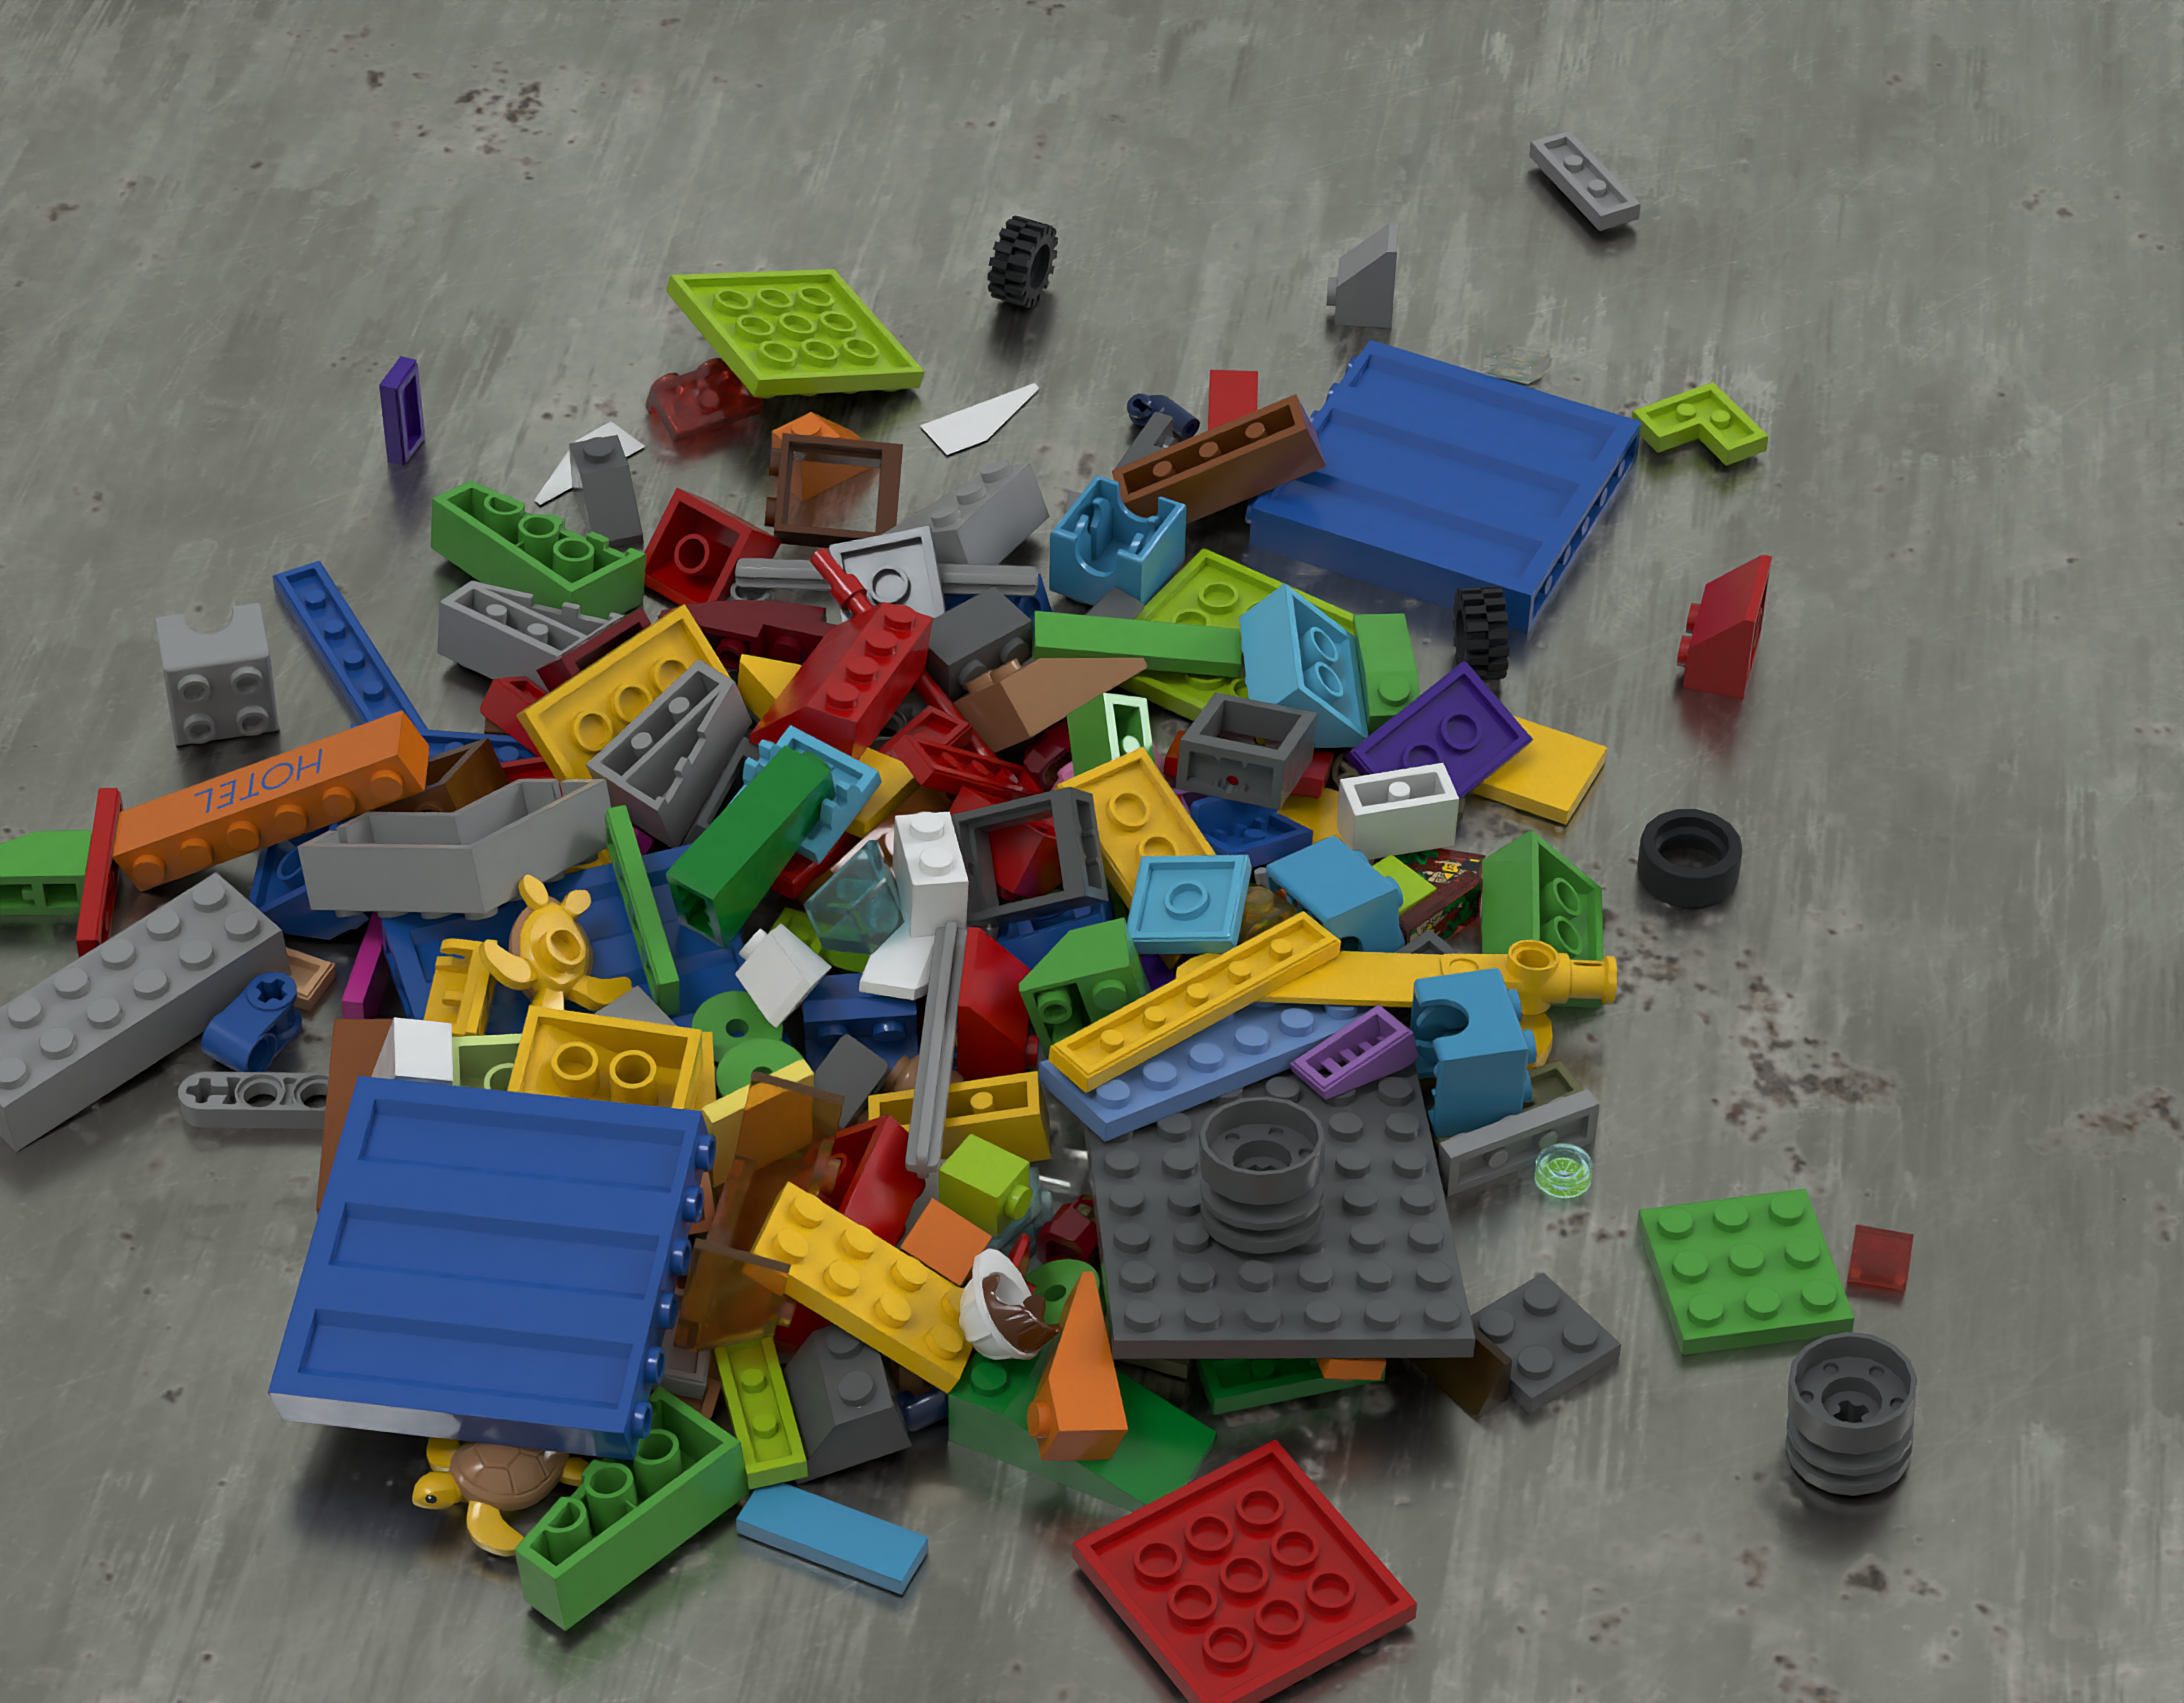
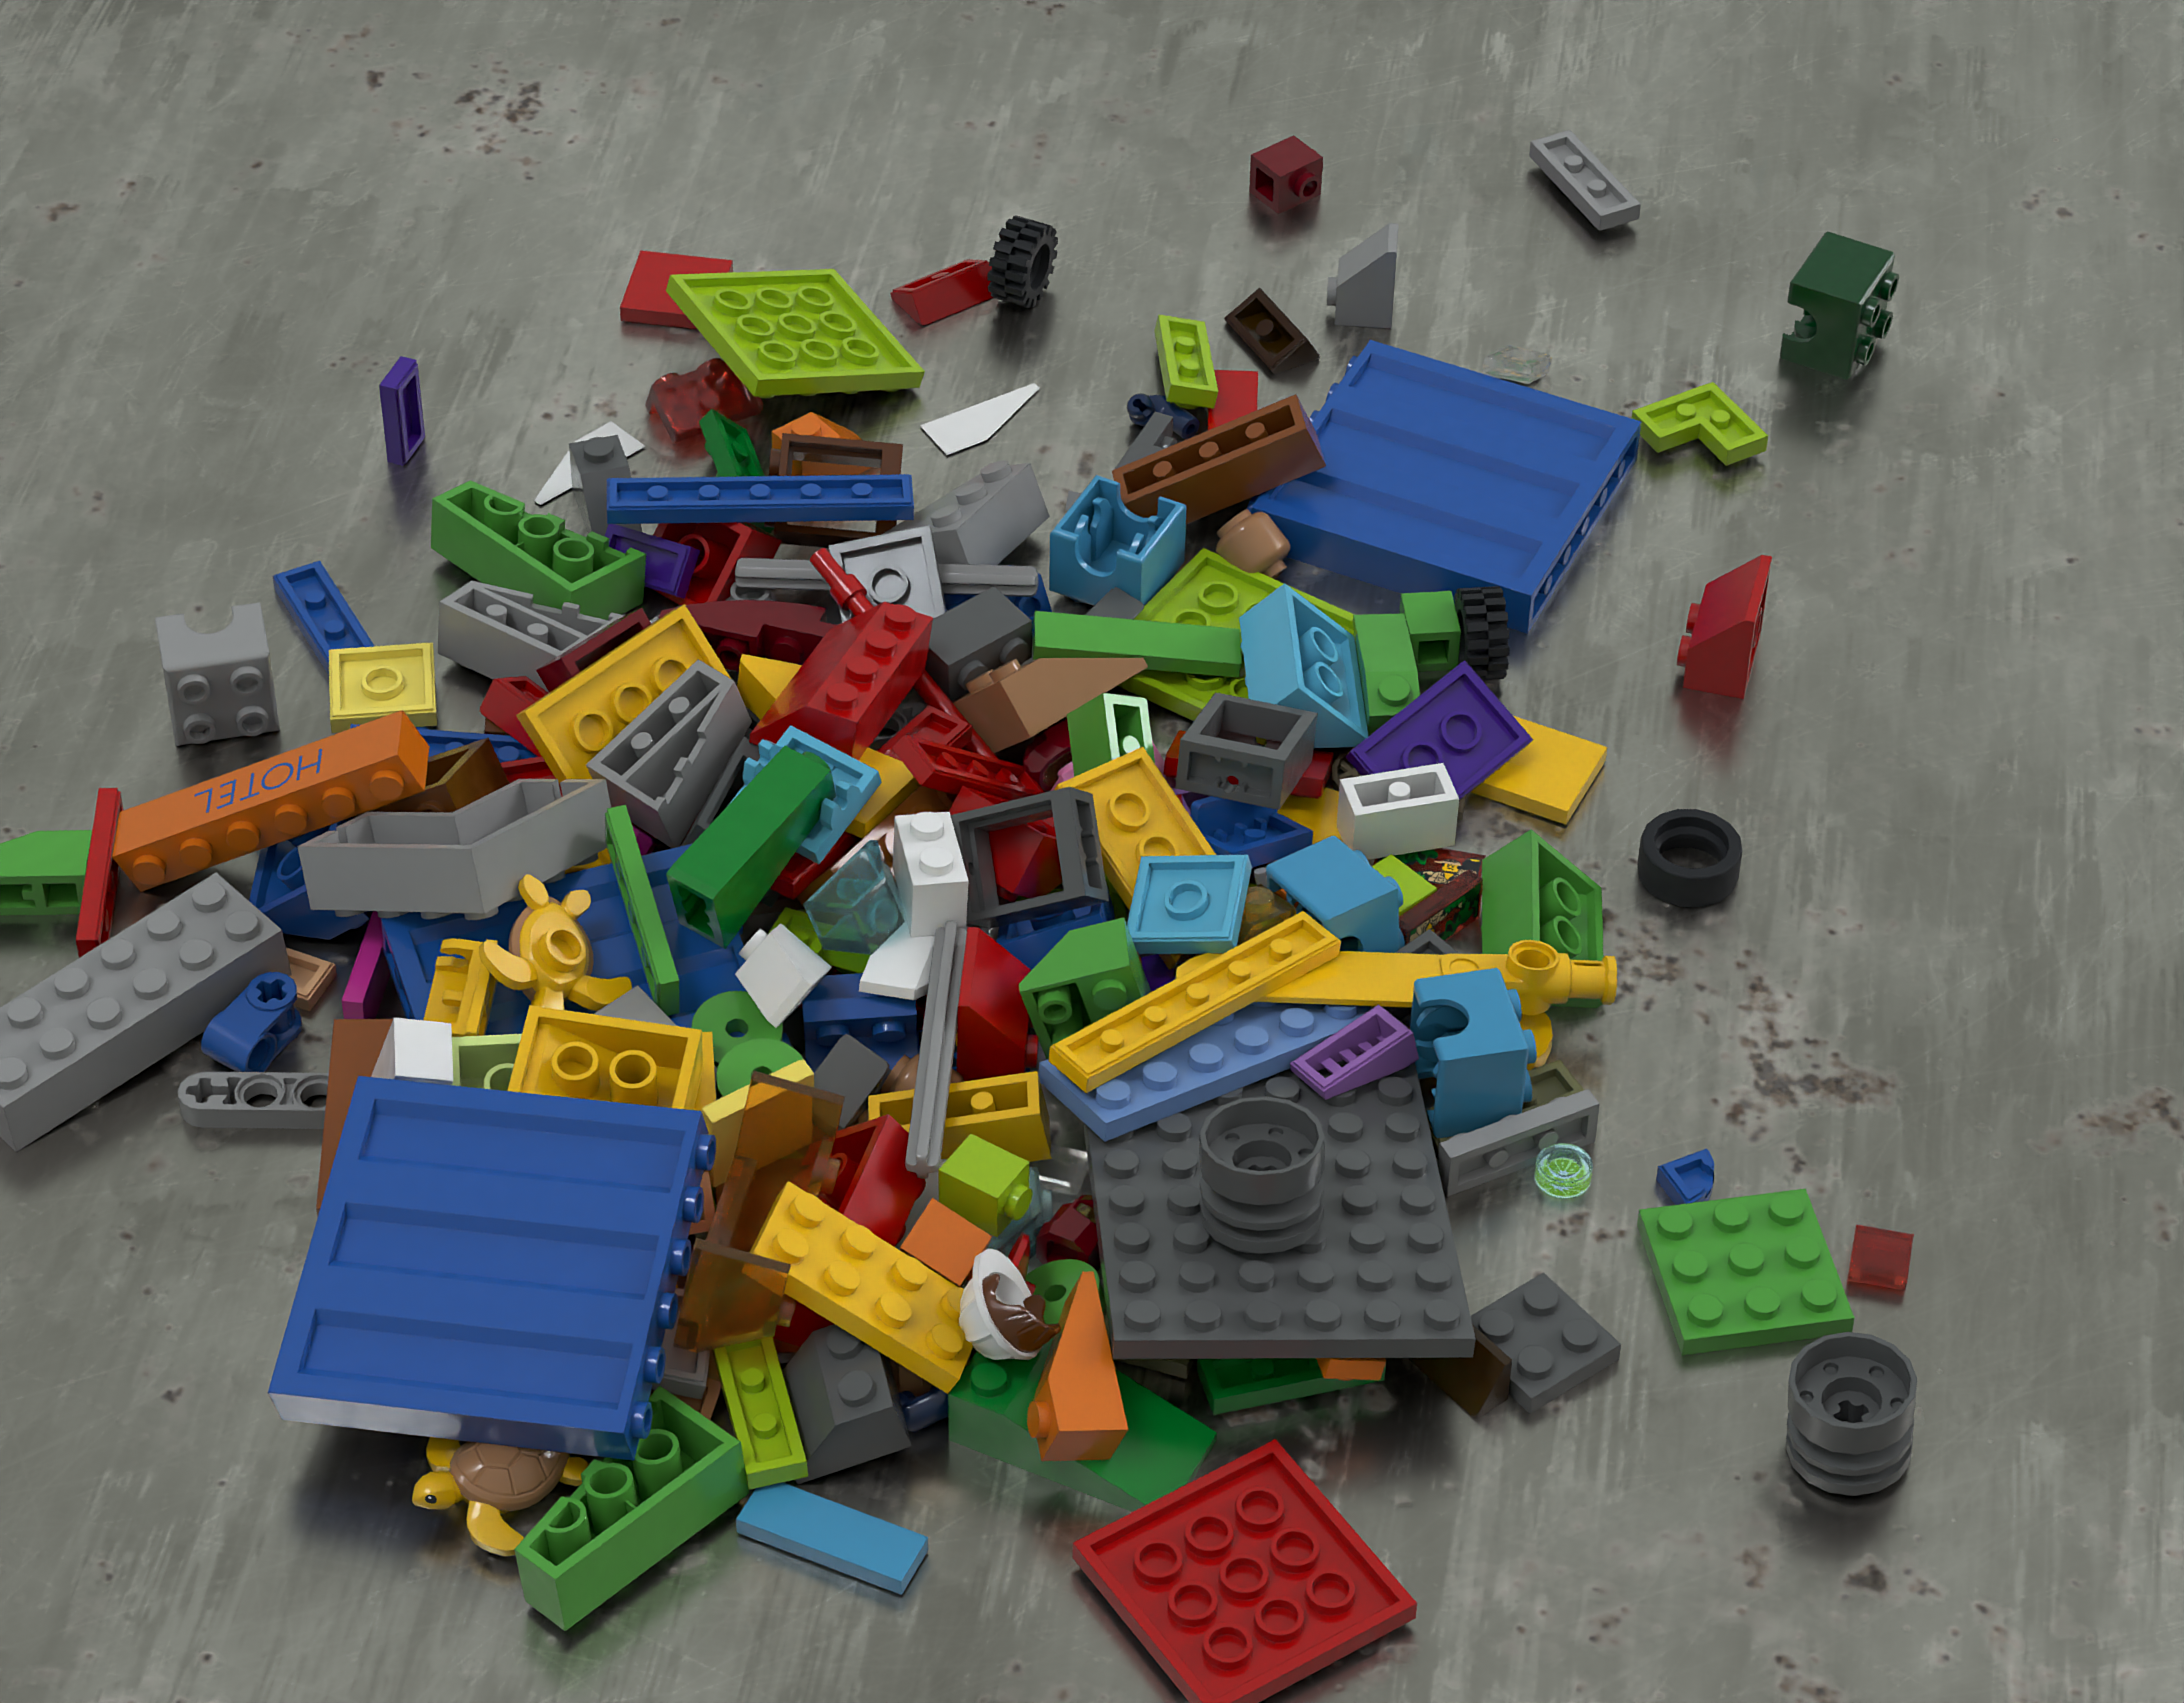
(382, 681): none -> light yellow tile
(646, 291): none -> red tile
(667, 563): none -> dark purple tile
(730, 450): none -> green plate
(759, 499): none -> blue tile
(944, 291): none -> red slope
(1186, 362): none -> lime plate
(1253, 544): none -> medium nougat head
(1271, 333): none -> dark brown slope
(1286, 174): none -> dark red brick
(1432, 629): none -> bright green brick
(1688, 1178): none -> blue tile
(1844, 305): none -> dark green piece

